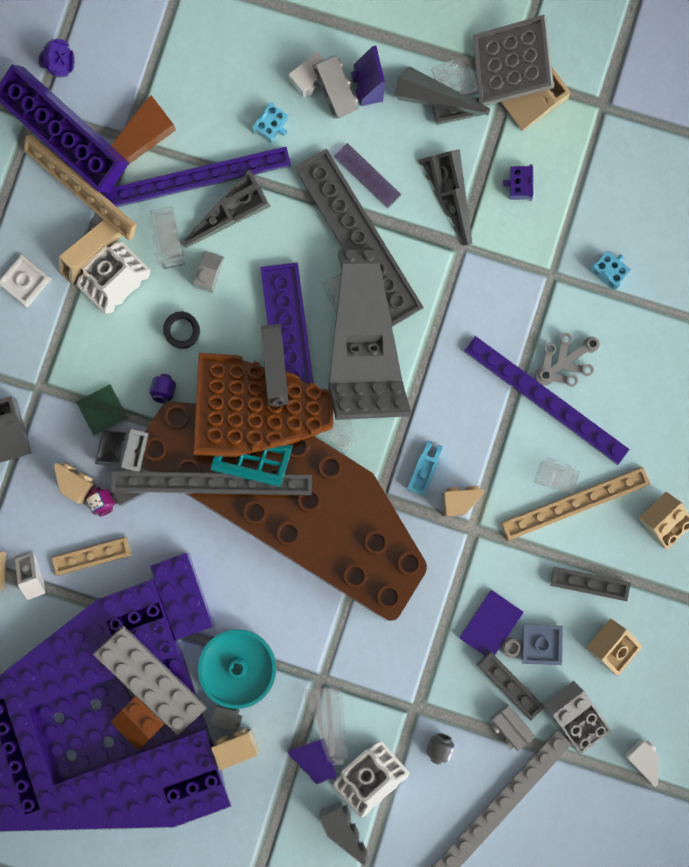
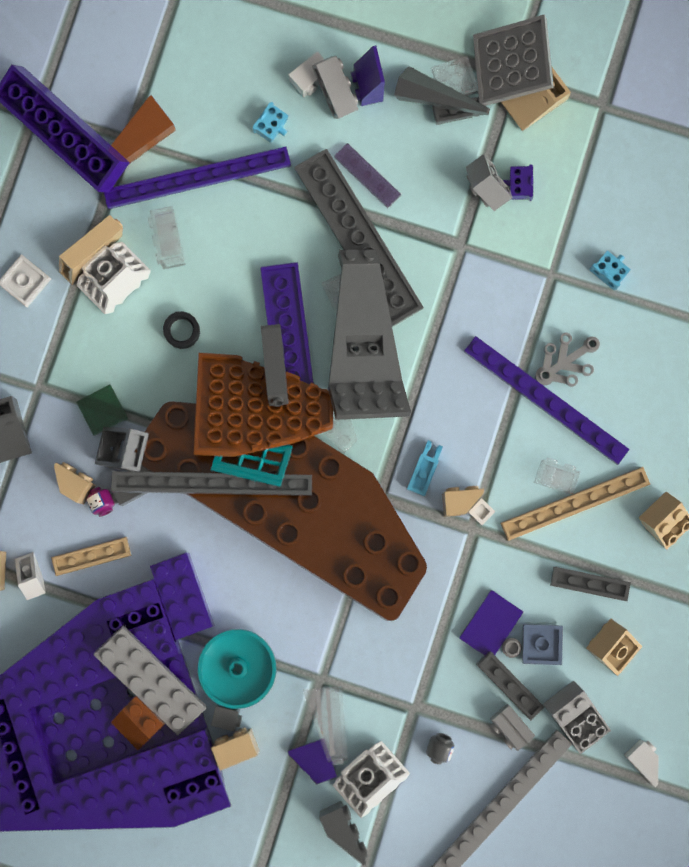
(57, 58): dark purple tile -> none
(79, 187): tan tile -> none
(162, 388): dark purple head -> none
(208, 272): light grey slope -> none
(240, 203): dark grey wedge -> none
(447, 178): dark grey wedge -> none
(481, 511): none -> white plate
(487, 183): none -> light grey brick

